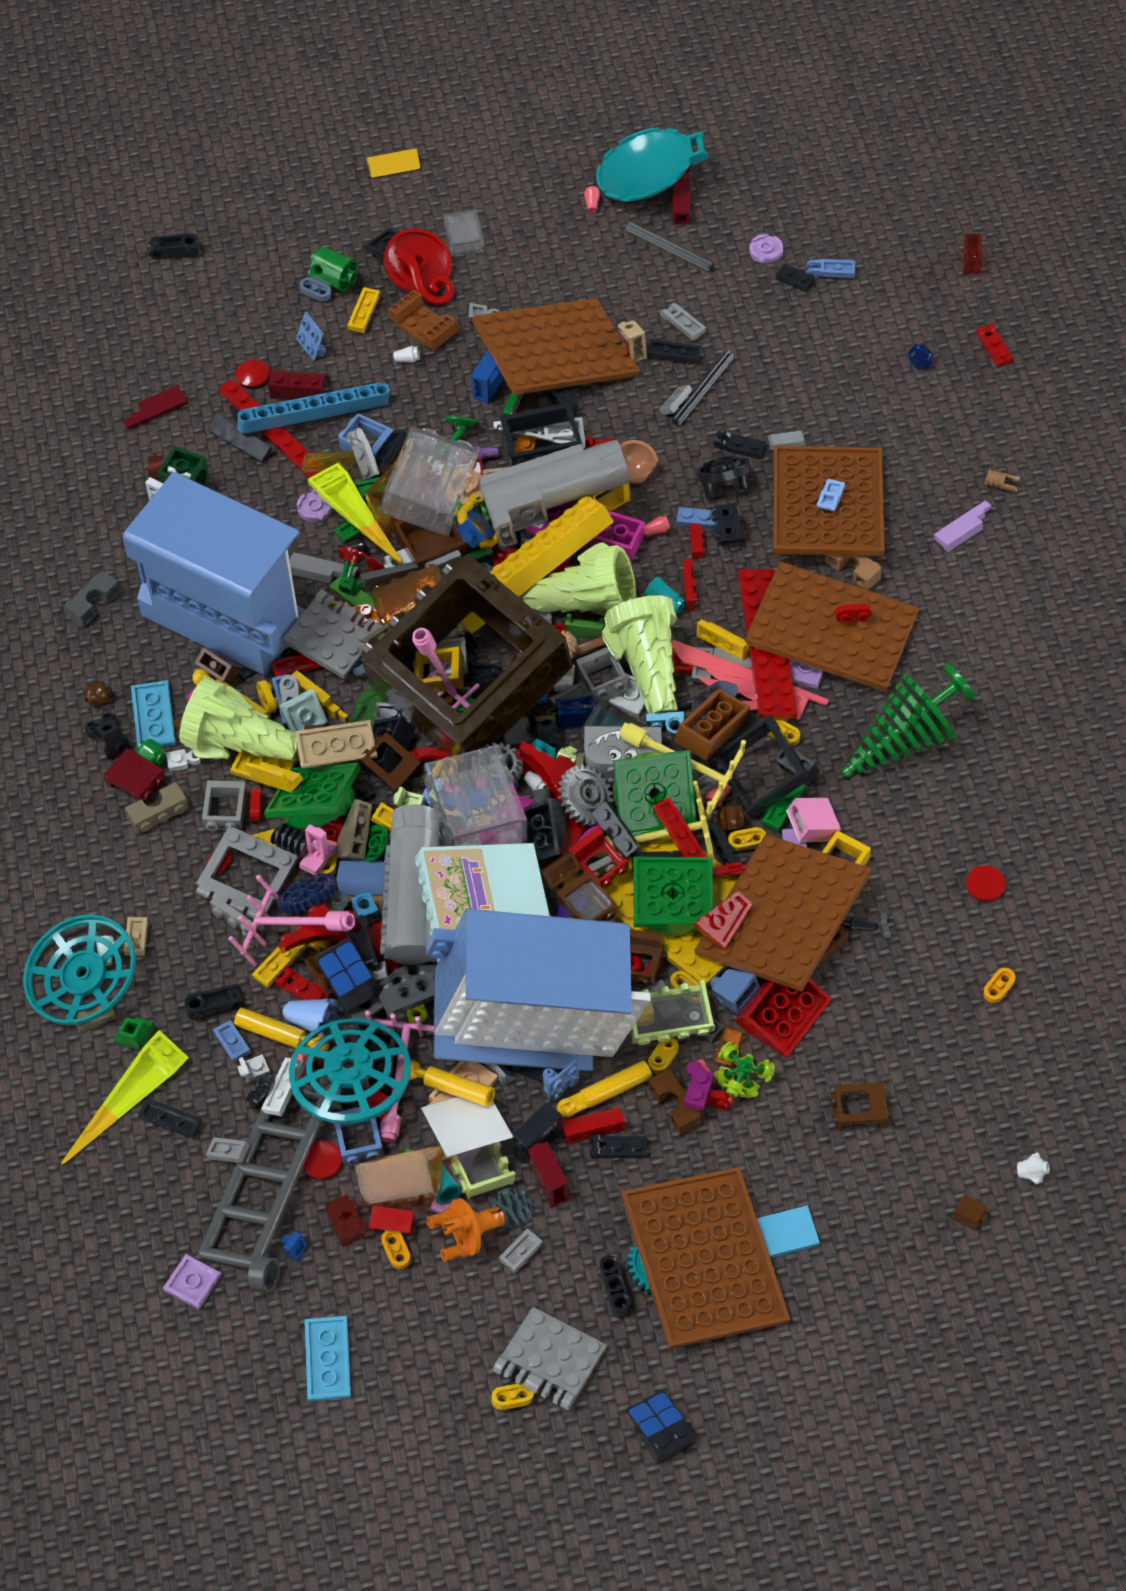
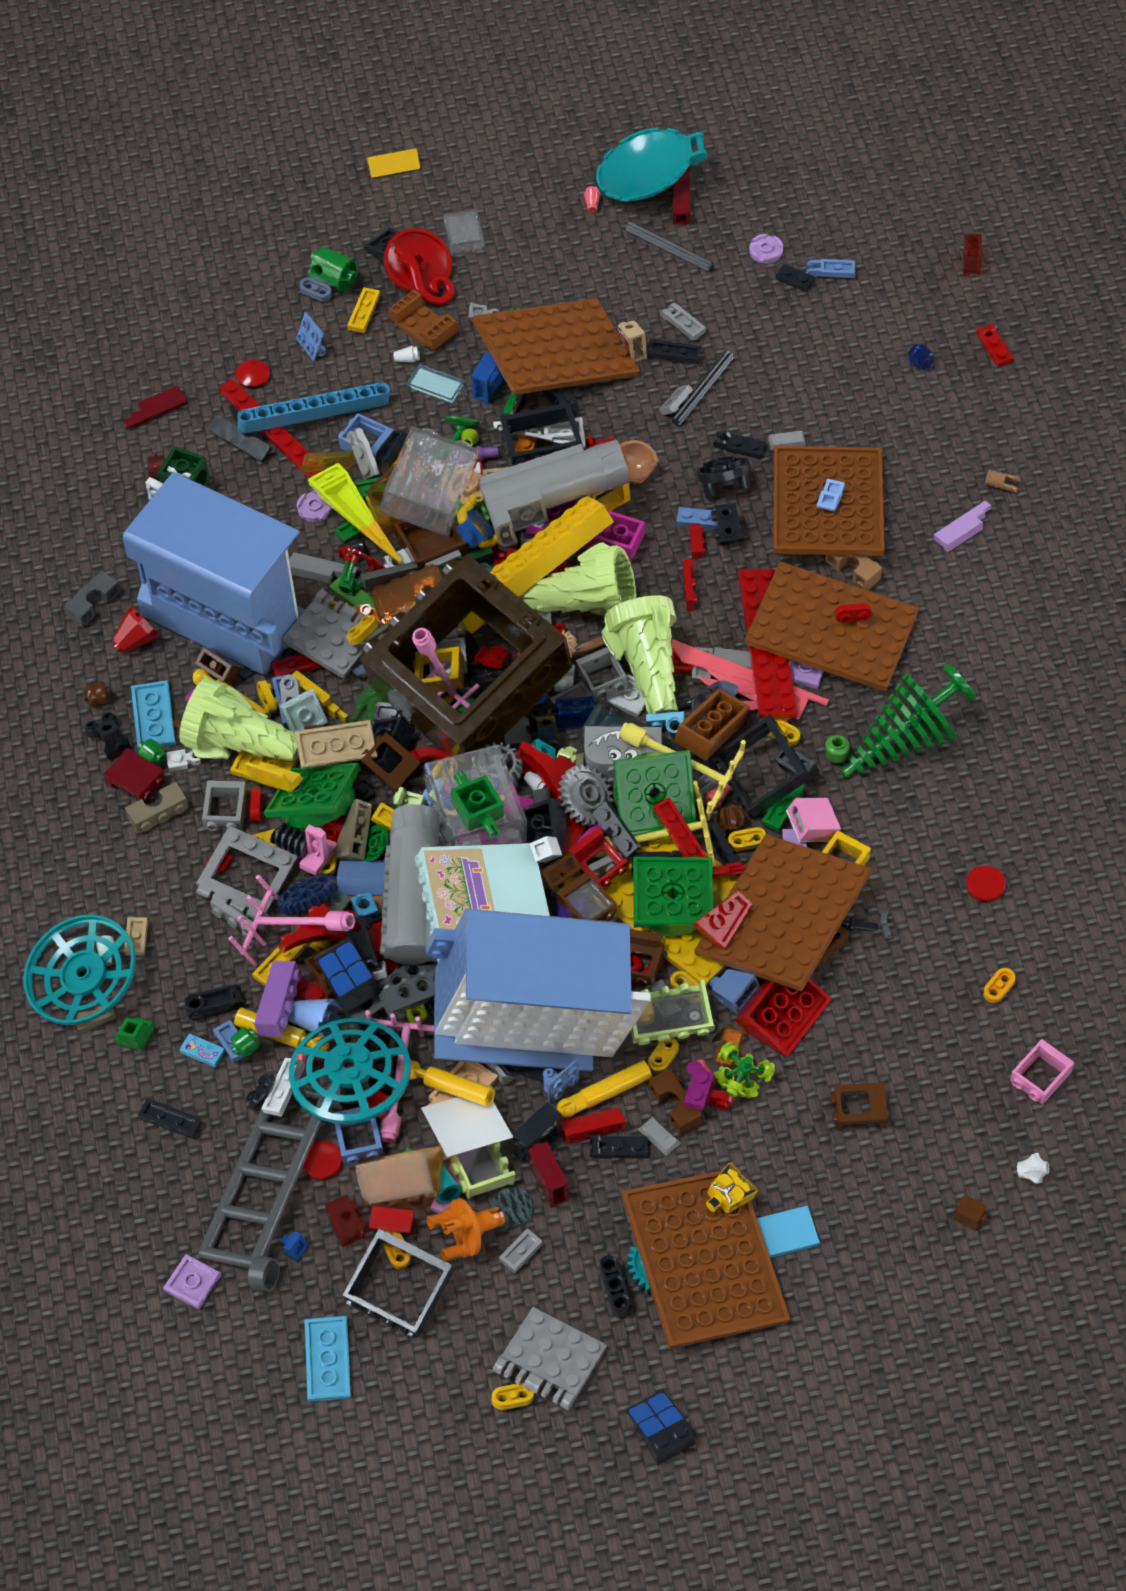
(133, 632): none -> red cone
(148, 1070): neon yellow plate -> none
(174, 246): black piece -> none
(202, 1050): none -> medium azure tile
(227, 1150): light grey plate -> none
(245, 1041): none -> green head
(253, 1068): white bracket -> none
(277, 999): none -> medium lavender brick
(295, 384): dark red slope -> none
(362, 630): none -> yellow plate
(367, 1261): none -> window
(435, 383): none -> clear light blue piece
(471, 435): none -> lime cone
(477, 803): none -> green brick
(492, 657): none -> red plate
(546, 849): none -> white brick
(584, 629): bright green hinge -> none
(657, 526): coral cone -> none
(659, 1136): none -> light grey tile
(660, 588): teal plant -> none
(722, 639): yellow panel -> none
(730, 1190): none -> yellow torso
(837, 748): none -> bright green head
(1052, 1057): none -> bright pink window

